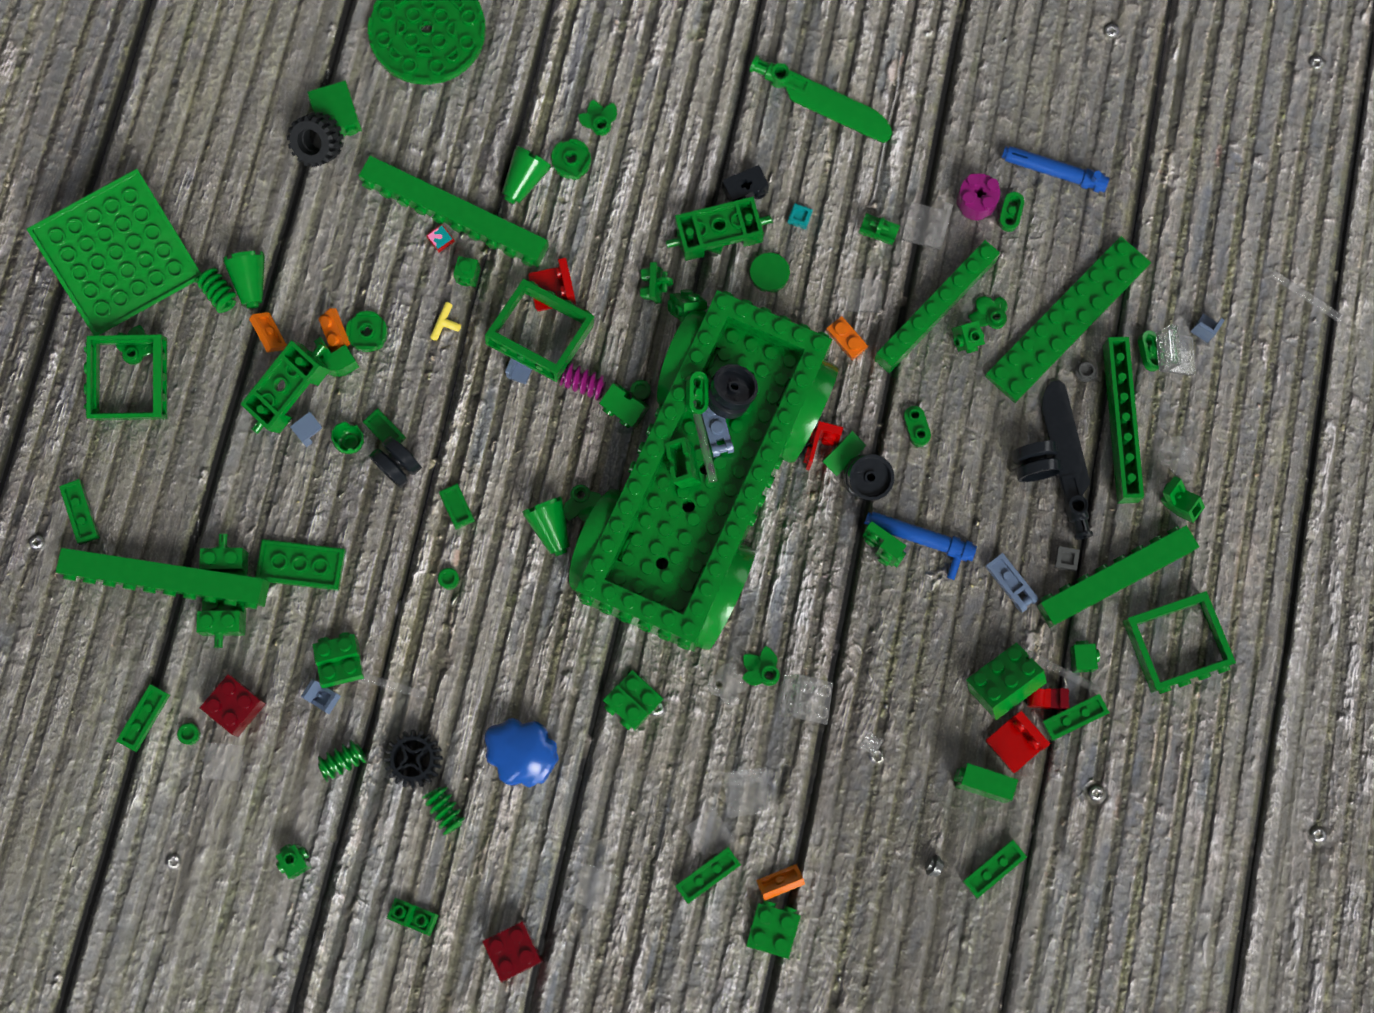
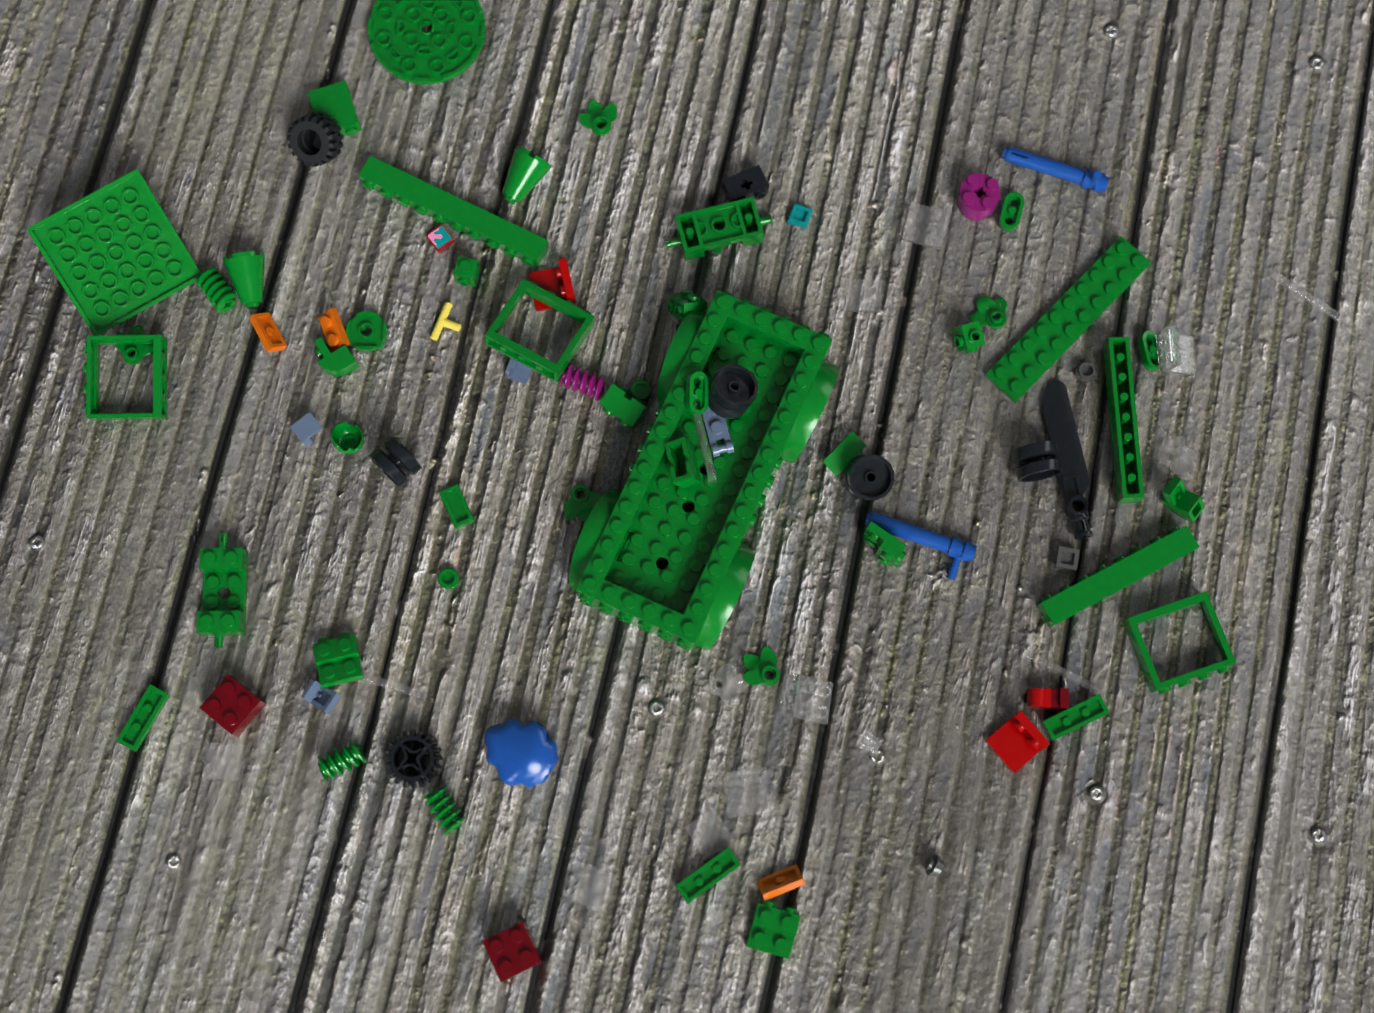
(79, 512): green plate -> none
(162, 577): green brick -> none
(188, 733): green tile -> none
(298, 369): green brick -> none
(300, 564): green tile -> none
(300, 862): green brick -> none
(382, 427): green tile -> none
(412, 916): green slope -> none
(549, 525): green cone -> none
(567, 149): green plate -> none
(632, 701): green plate -> none
(658, 283): green hips -> none
(769, 272): green tile -> none
(825, 100): green piece -> none
(825, 432): red bracket -> none
(846, 338): orange plate -> none
(879, 229): green hips -> none
(917, 425): green plate -> none
(936, 306): green brick -> none
(985, 783): green brick -> none
(994, 869): green plate -> none
(1006, 681): green piece -> none
(1011, 582): sand blue plate -> none
(1084, 657): green brick -> none
(1206, 327): sand blue panel -> none

